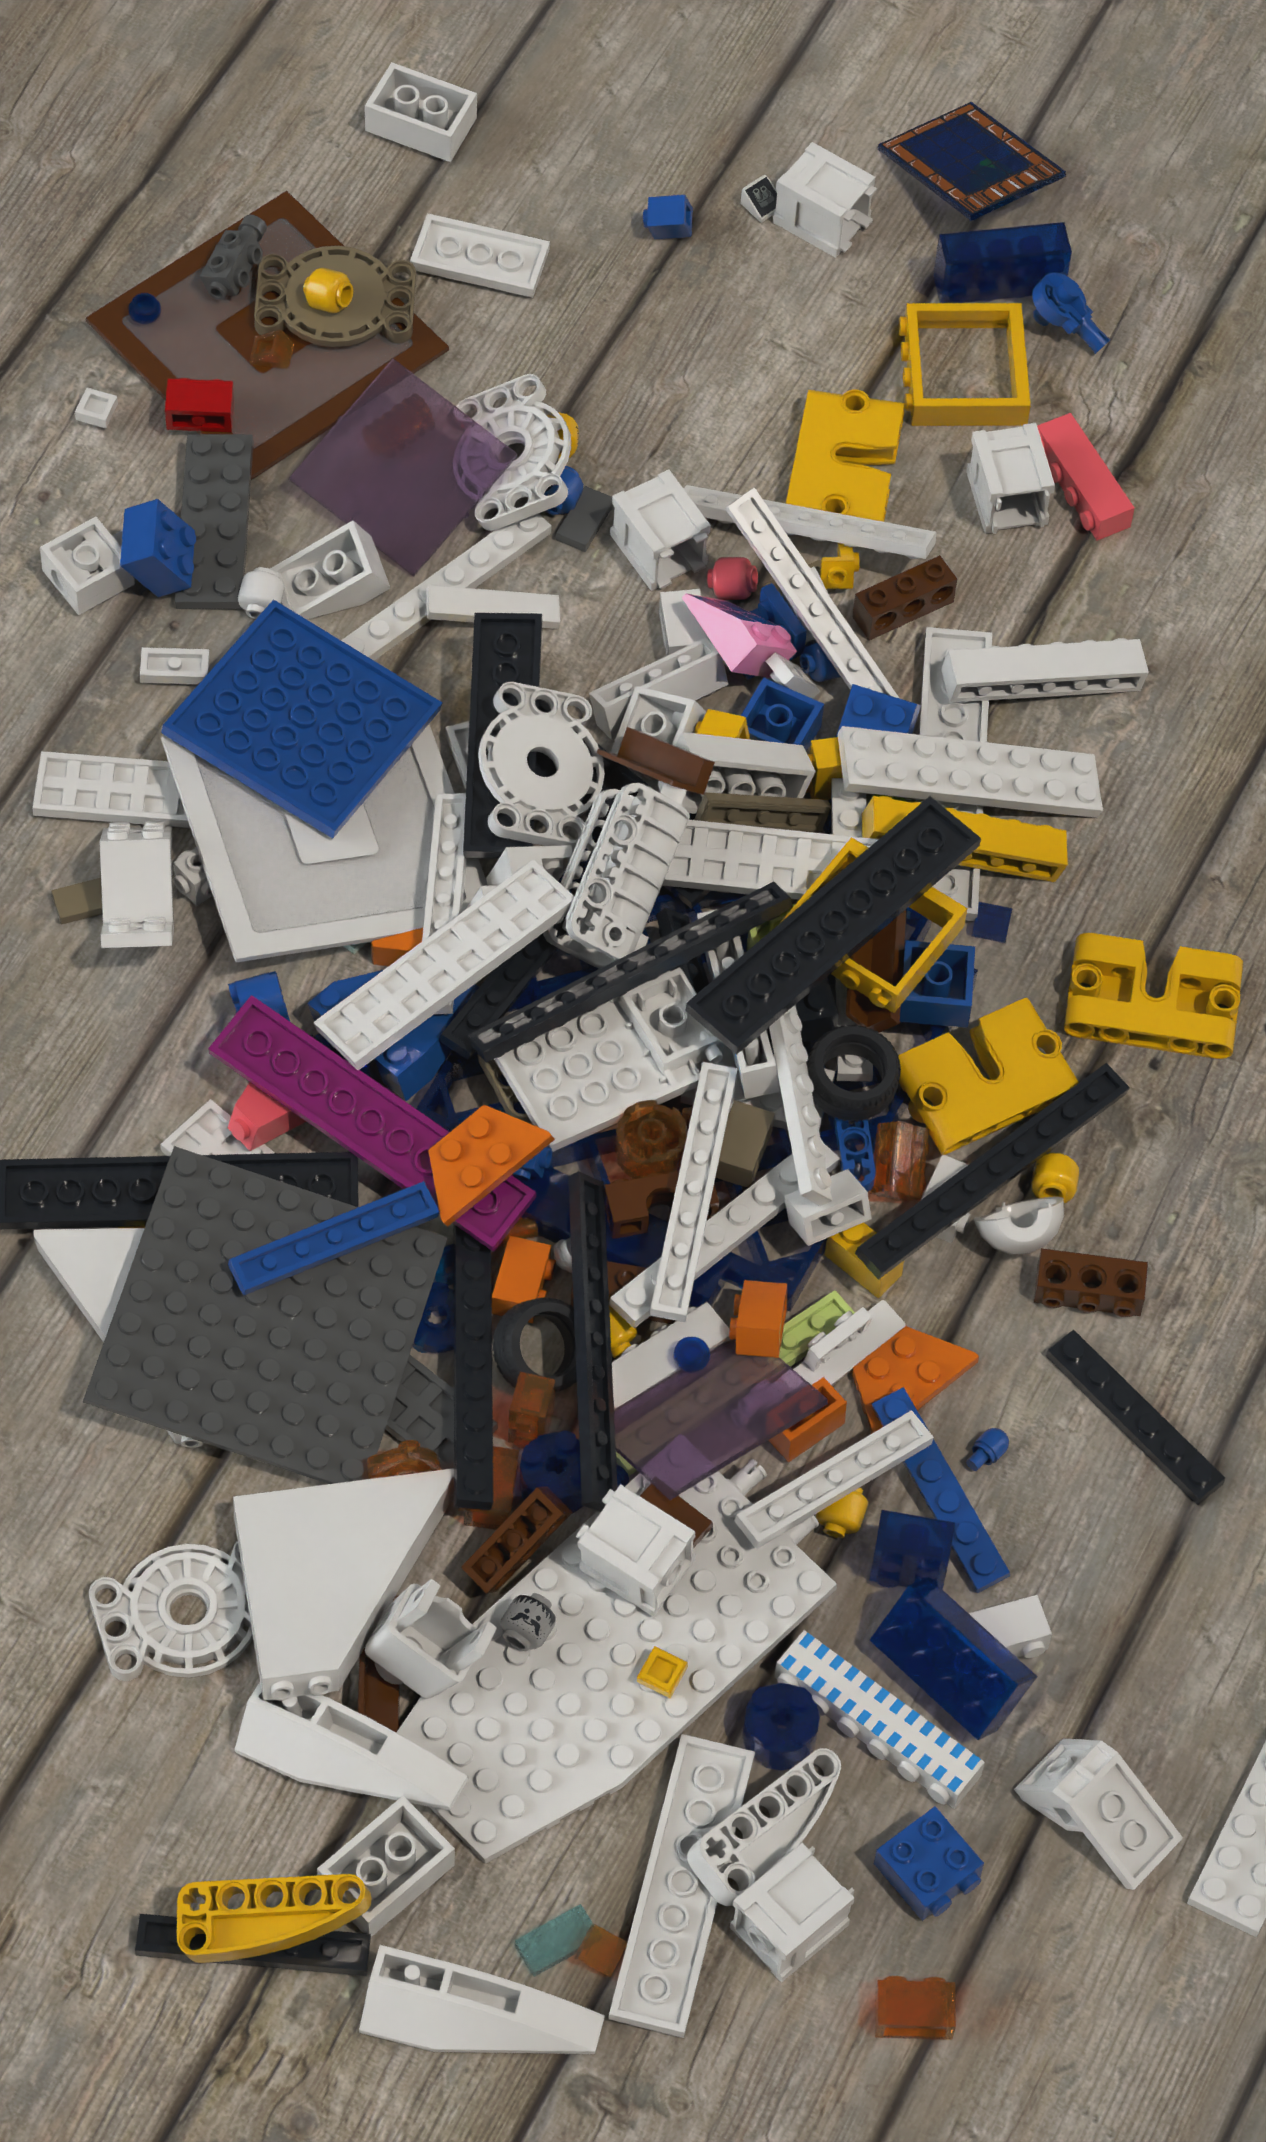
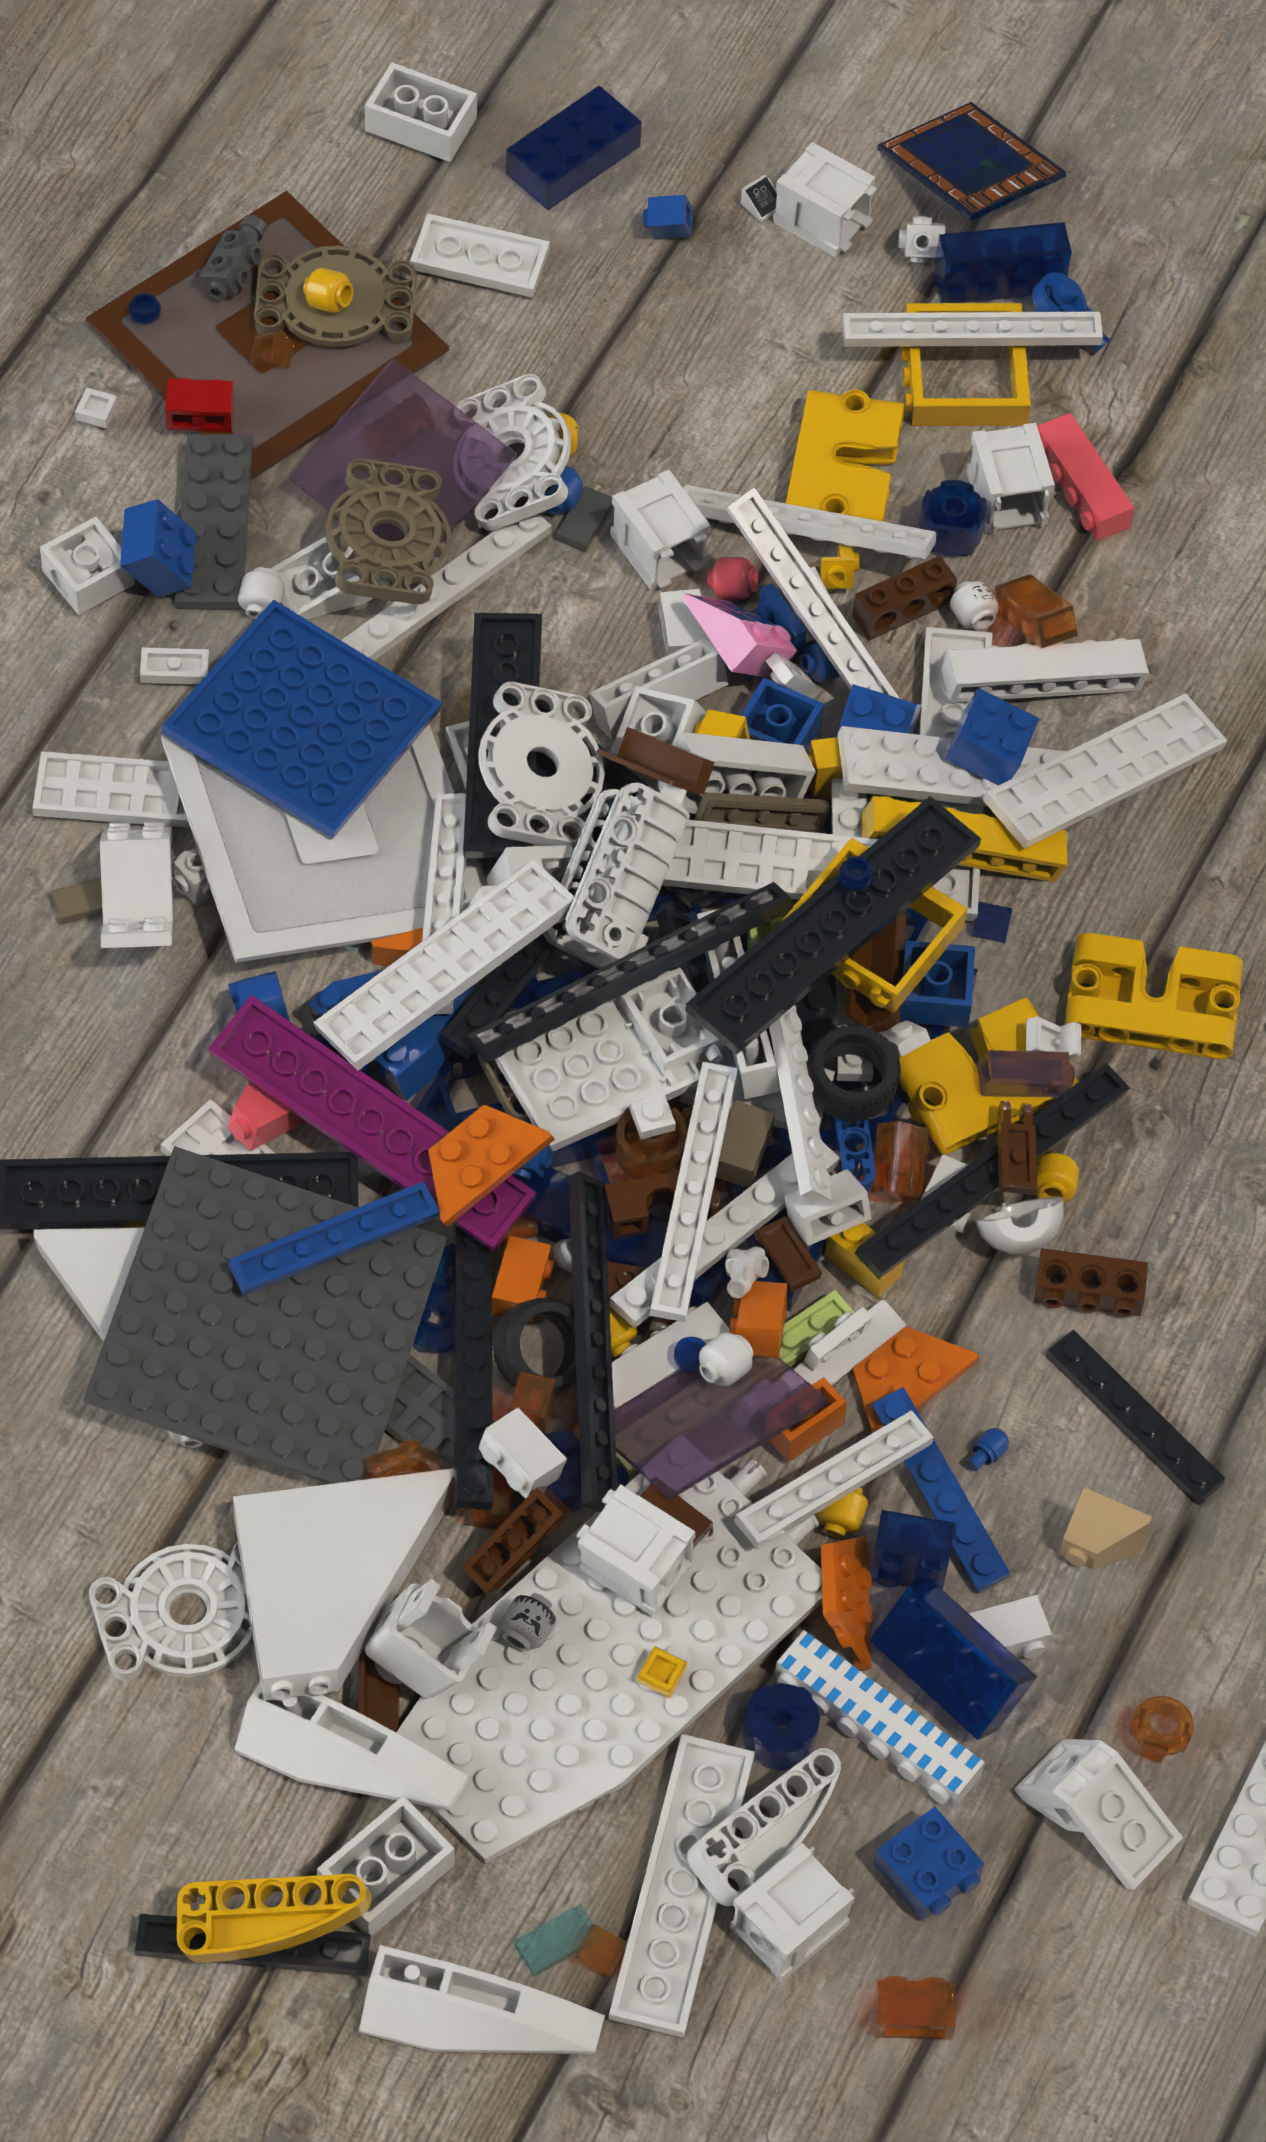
(402, 505): none -> dark tan piece
(462, 603): white tile -> none
(521, 1453): none -> white brick
(573, 147): none -> clear blue brick
(652, 1116): none -> white plate
(725, 1359): none -> white head
(744, 1269): none -> white plate
(788, 1254): none -> reddish brown tile
(846, 1596): none -> orange wing
(856, 873): none -> clear blue plate
(906, 1037): none -> white bracket
(920, 226): none -> white brick
(955, 516): none -> clear blue brick
(972, 329): none -> white plate
(974, 605): none -> white head
(991, 738): none -> blue brick
(1017, 1150): none -> reddish brown hinge
(1025, 1073): none -> brick
(1036, 611): none -> clear orange brick
(1047, 1036): none -> white bracket
(1103, 1531): none -> tan slope
(1104, 770): none -> white plate
(1156, 1745): none -> clear orange piece

